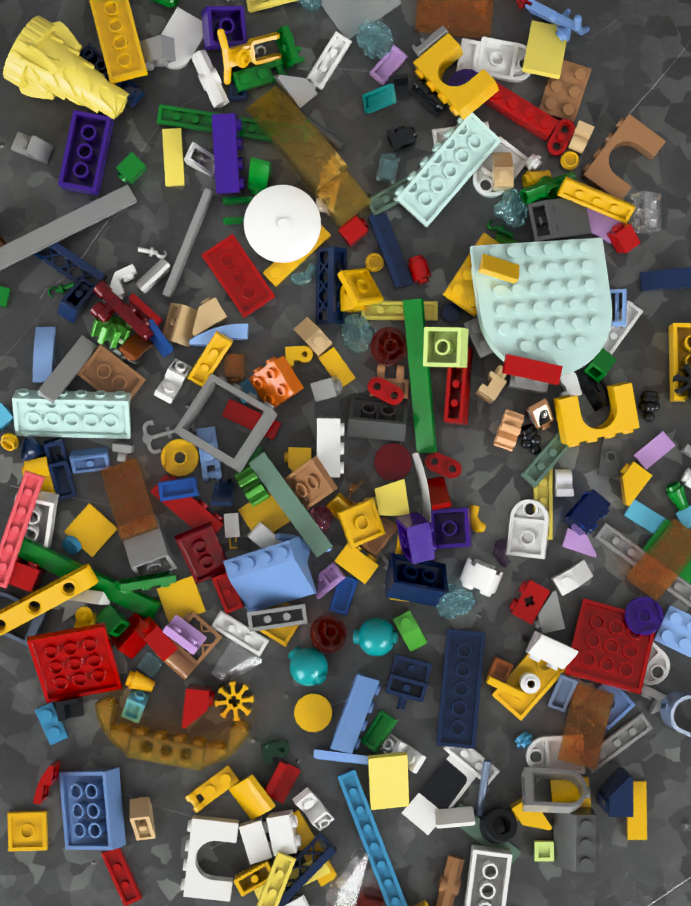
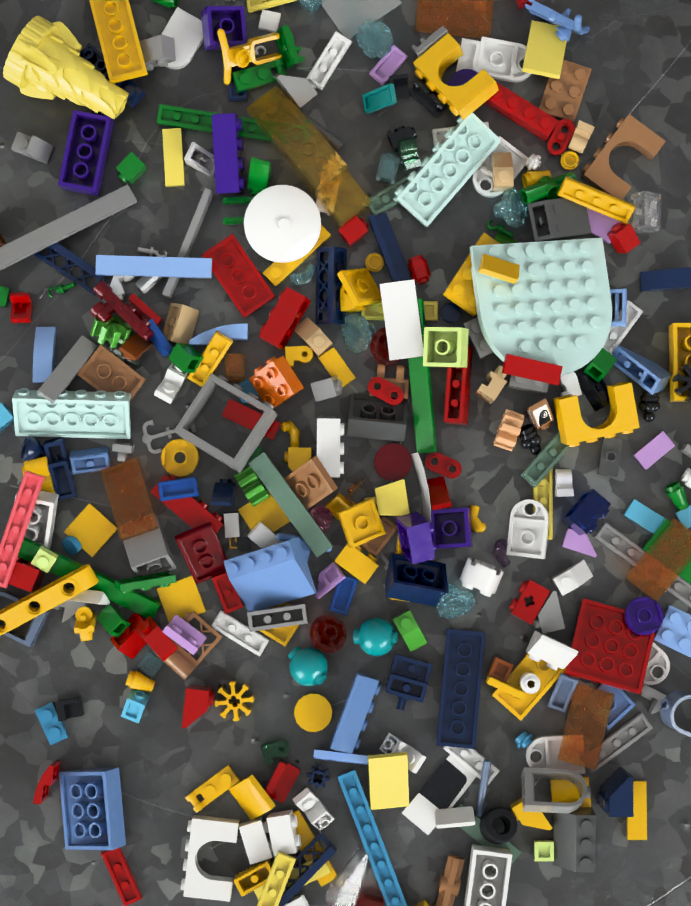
(9, 441): yellow plate -> none
(21, 307): none -> red bracket
(27, 830): yellow tile -> none
(44, 559): none -> yellowish green plate
(75, 662): red plate -> none
(76, 300): dark blue slope -> none
(133, 741): clear yellow slope -> none
(142, 818): tan slope -> none
(153, 266): none -> light blue tile
(185, 357): none -> green brick
(208, 316): tan slope -> none
(209, 79): white piece -> none
(209, 435): light blue plate -> none
(235, 662): clear slope -> none
(269, 21): none -> white tile
(284, 318): none -> red brick
(294, 433): none -> yellow arm
(317, 782): none -> dark blue gear
(379, 731): green tile -> none
(401, 319): none -> white sticker
(408, 153): none -> clear green leg
(632, 481): yellow slope -> none
(641, 370): none -> medium blue slope

